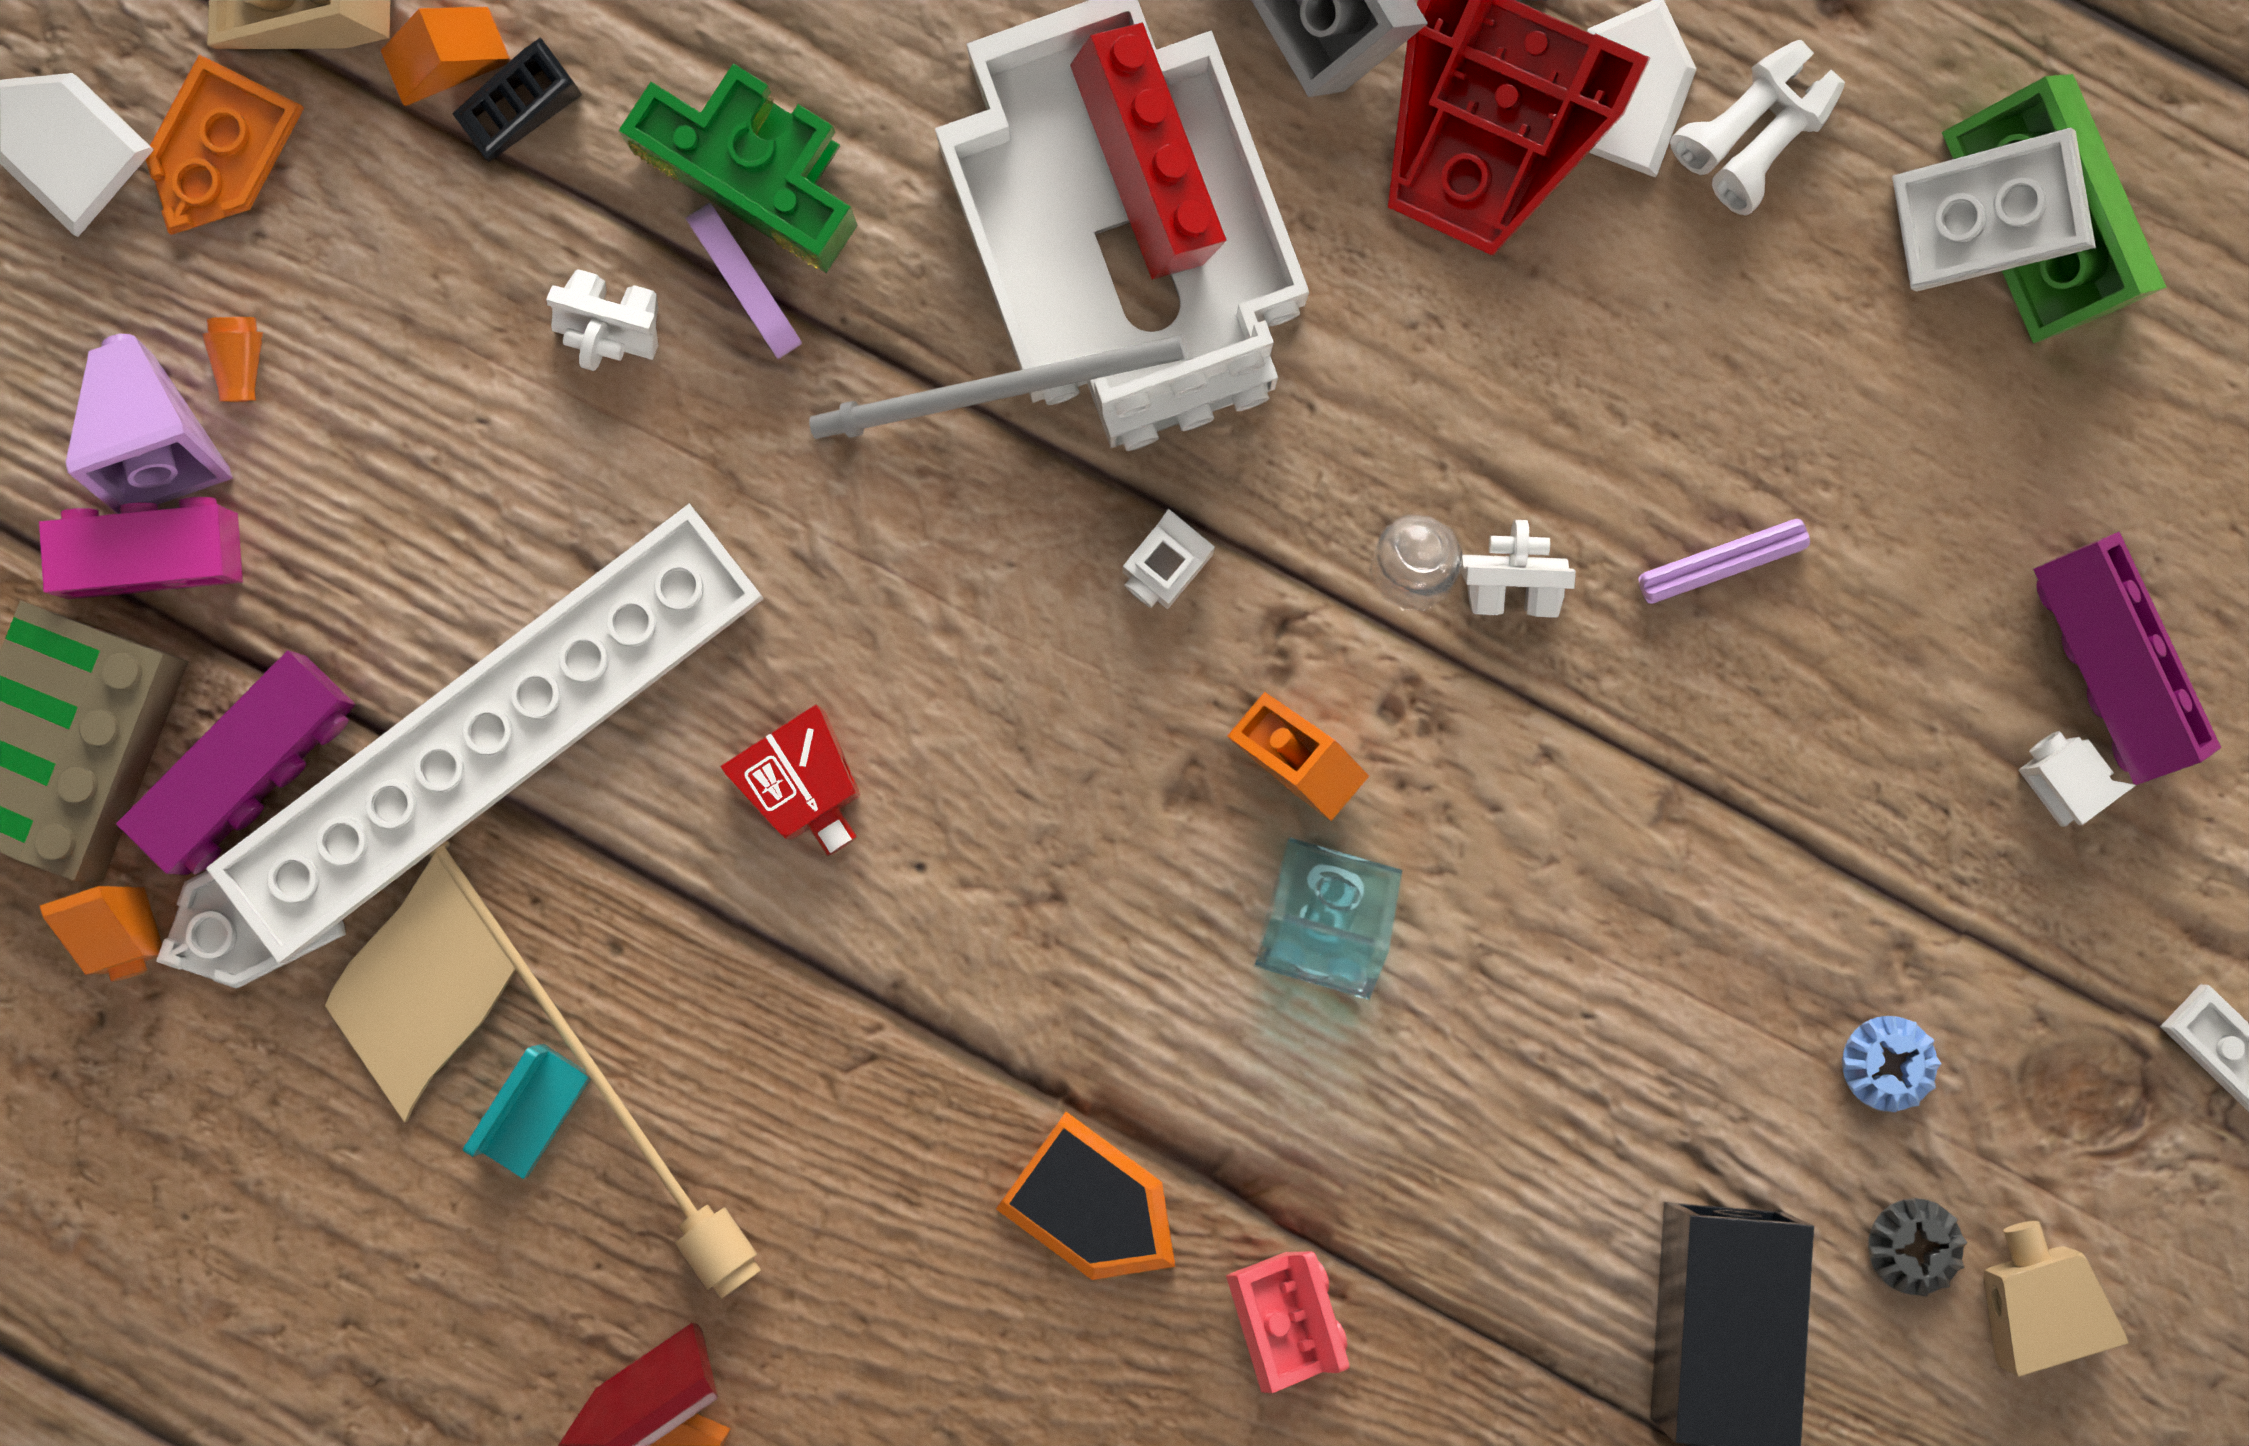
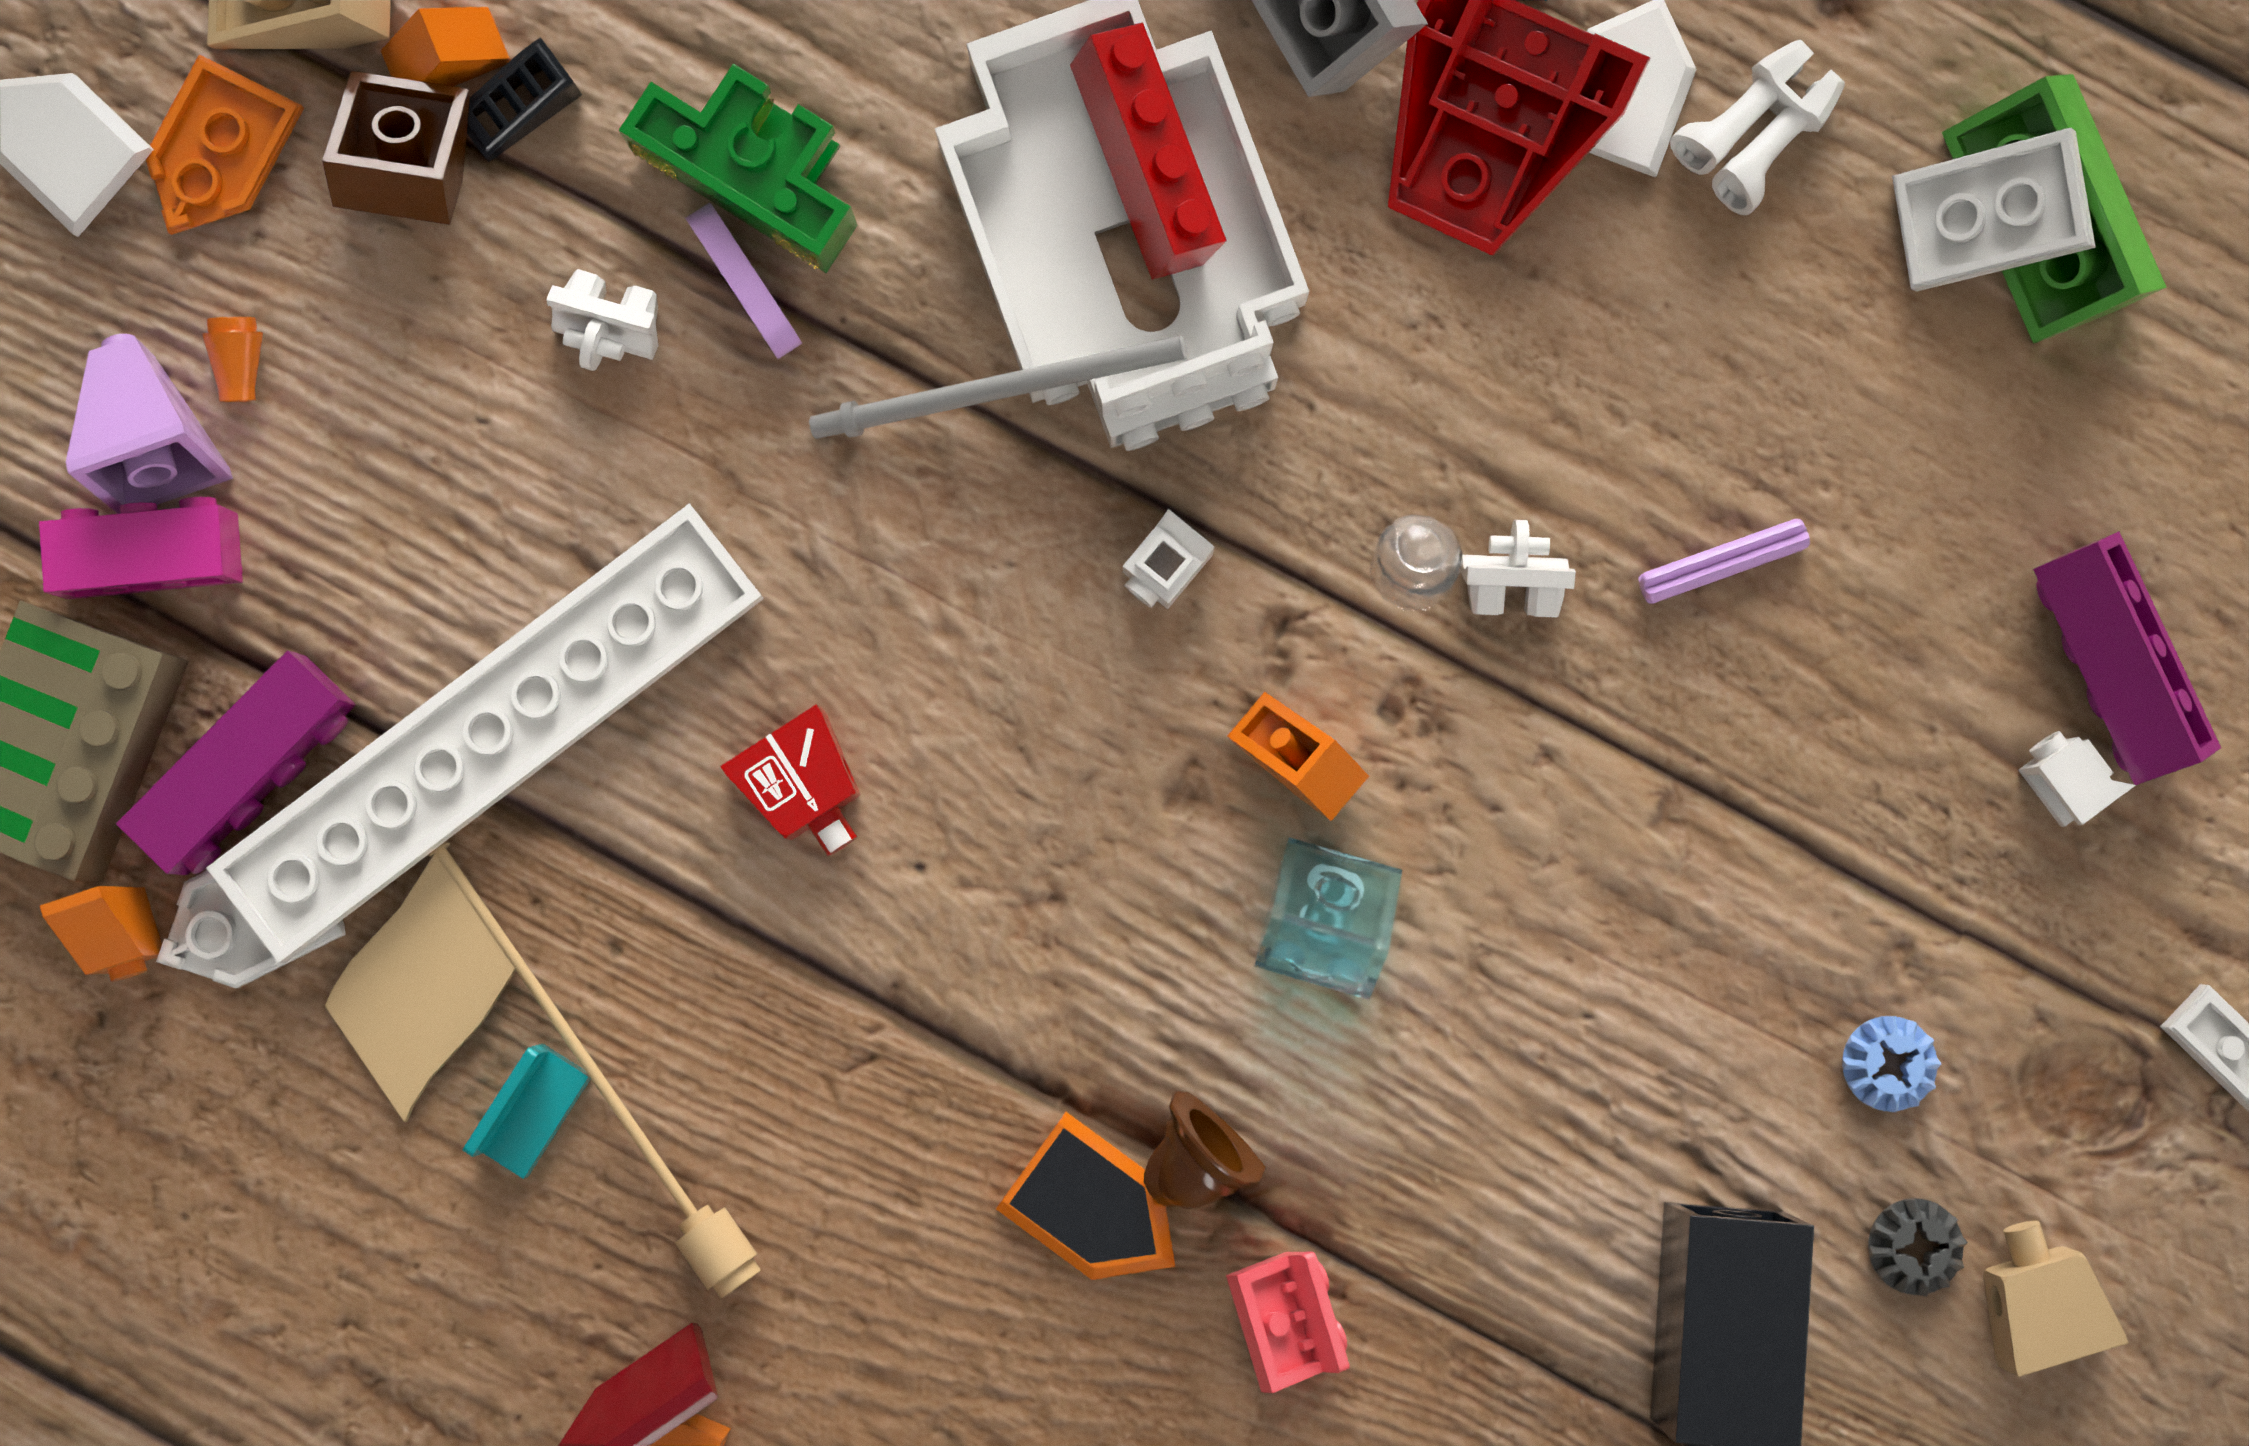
(398, 148): none -> reddish brown slope
(1199, 1157): none -> reddish brown piece

